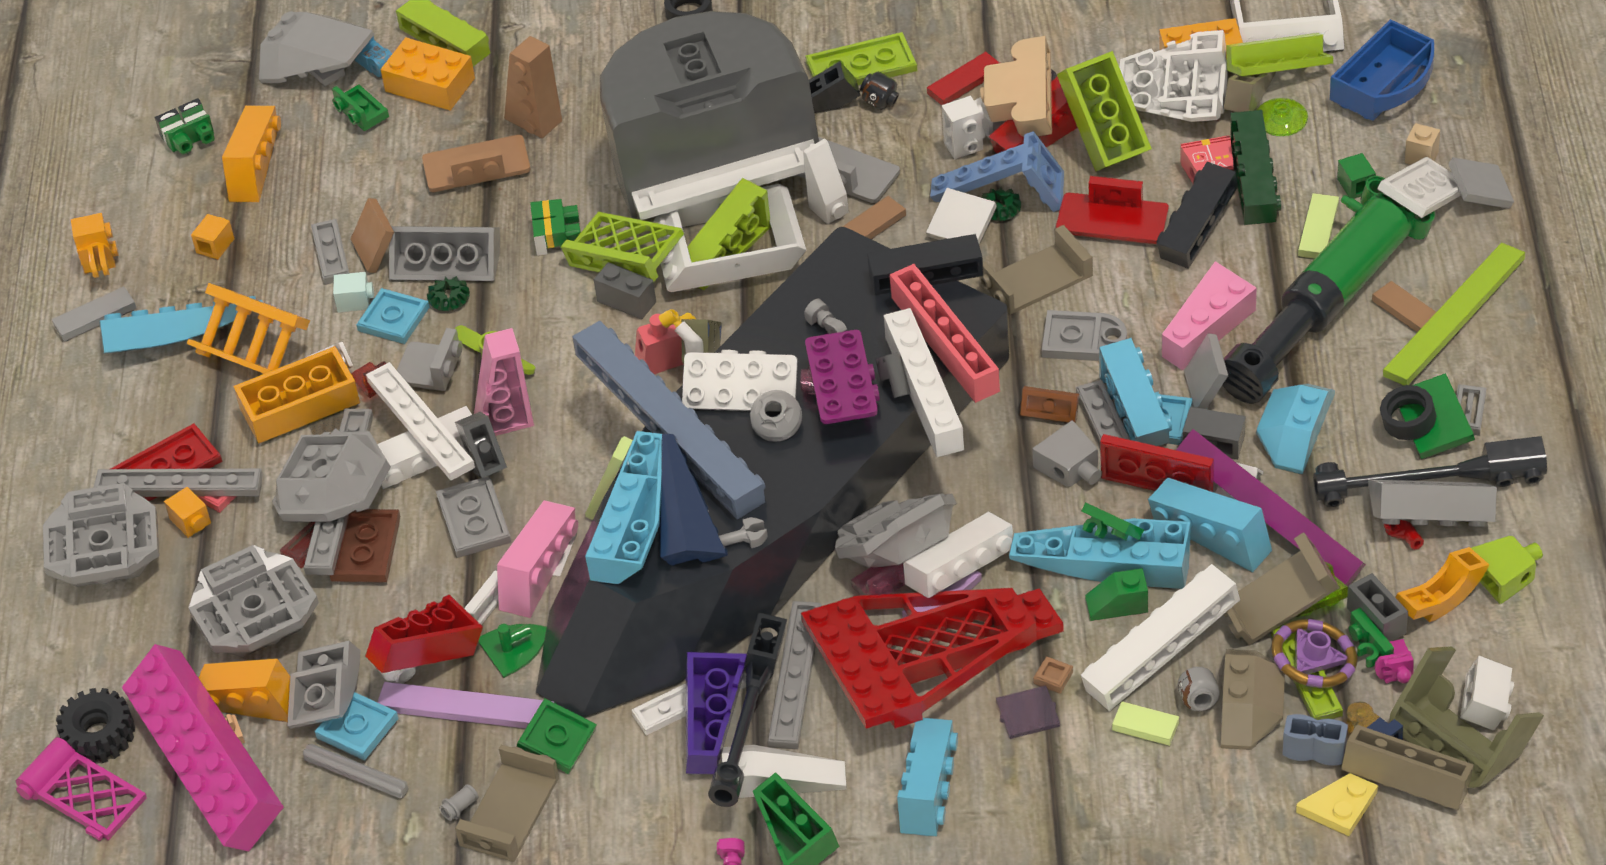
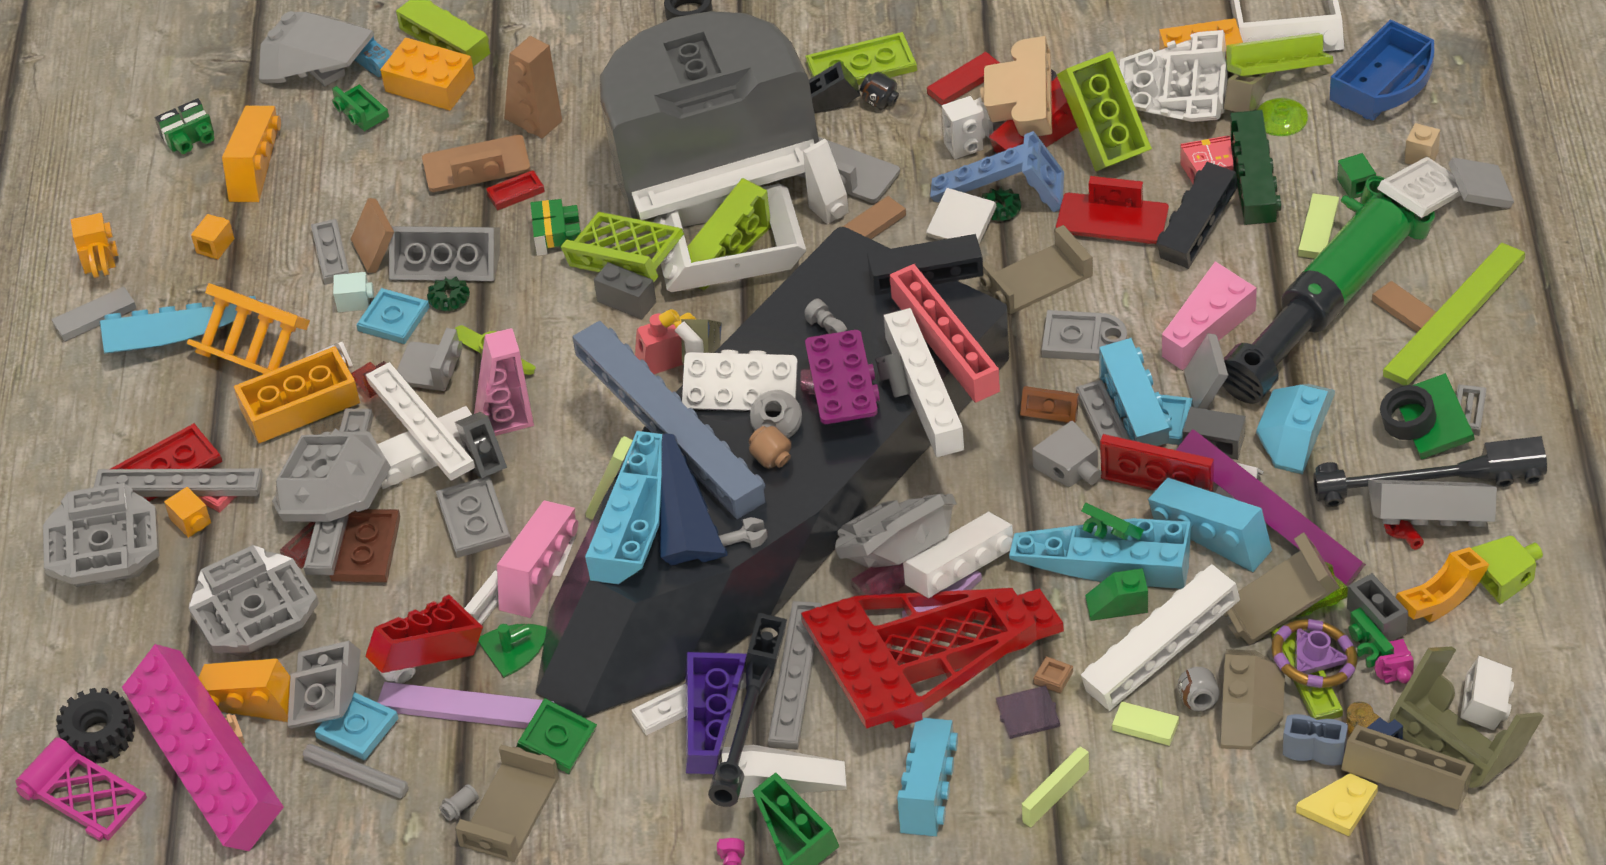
(515, 190): none -> red tile
(770, 447): none -> medium nougat head
(1055, 786): none -> yellowish green tile

